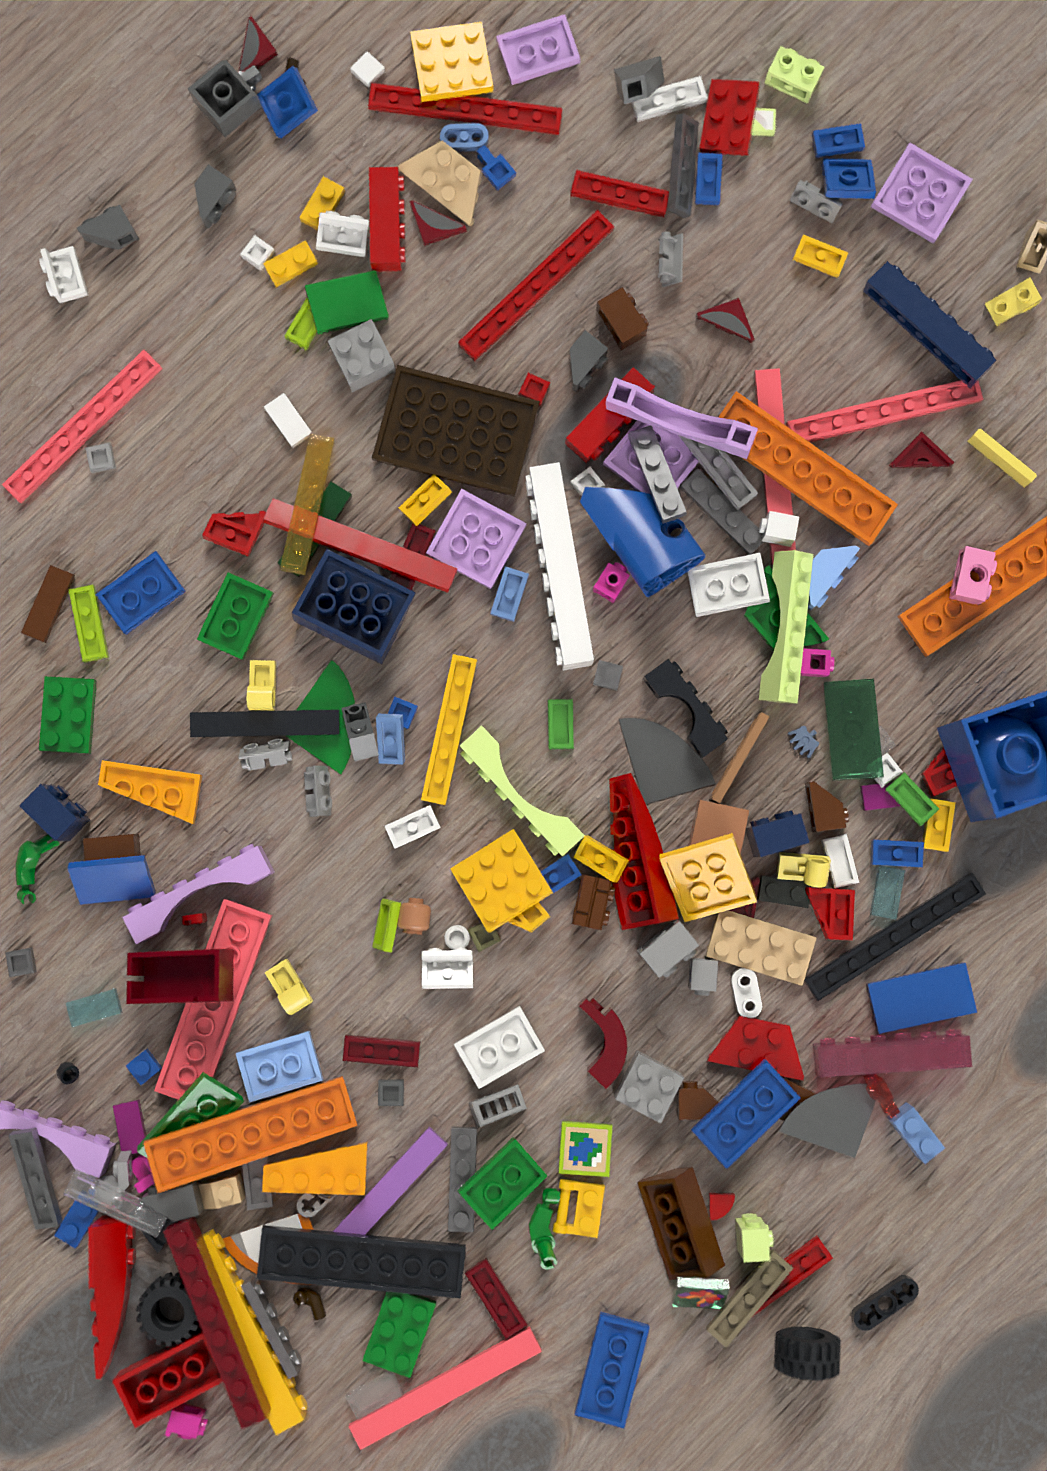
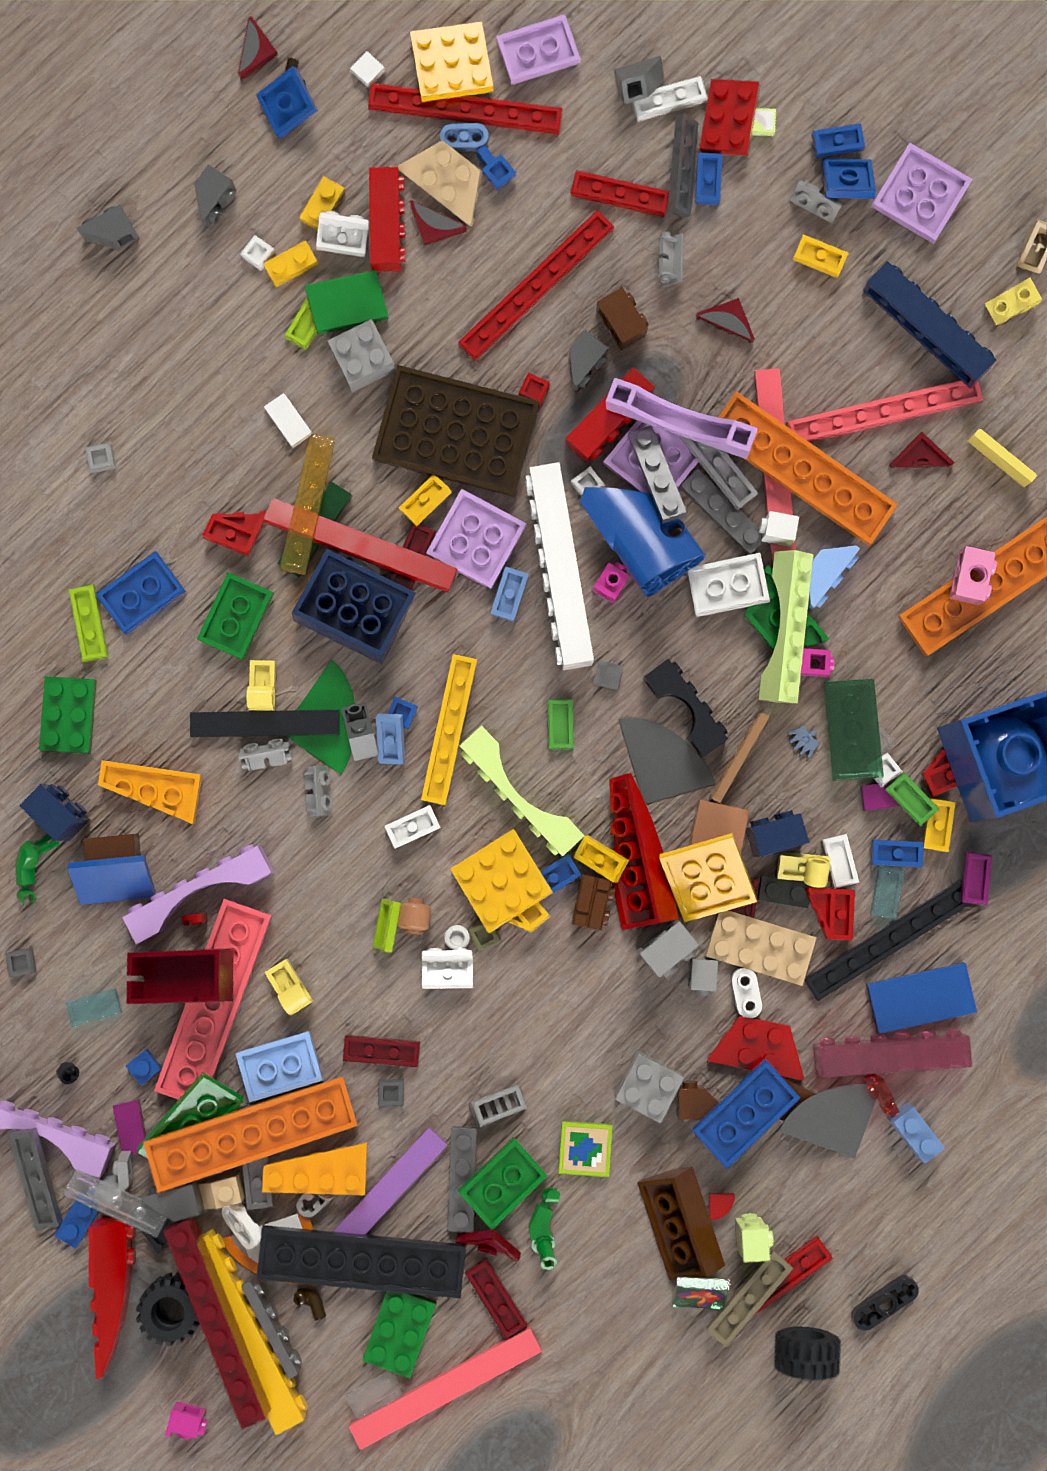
(48, 604): reddish brown tile -> none
(63, 274): white bracket -> none
(82, 426): coral tile -> none
(143, 1173): dark pink panel -> none
(167, 1379): red brick -> none
(227, 96): dark grey hinge -> none
(242, 1225): none -> white plate
(489, 1242): none -> dark red tile
(499, 1047): white plate -> none
(587, 1208): yellow plate -> none
(612, 1370): blue tile -> none
(614, 1051): dark red arch -> none
(794, 74): yellowish green brick -> none
(824, 809): reddish brown slope -> none
(976, 878): none -> magenta tile

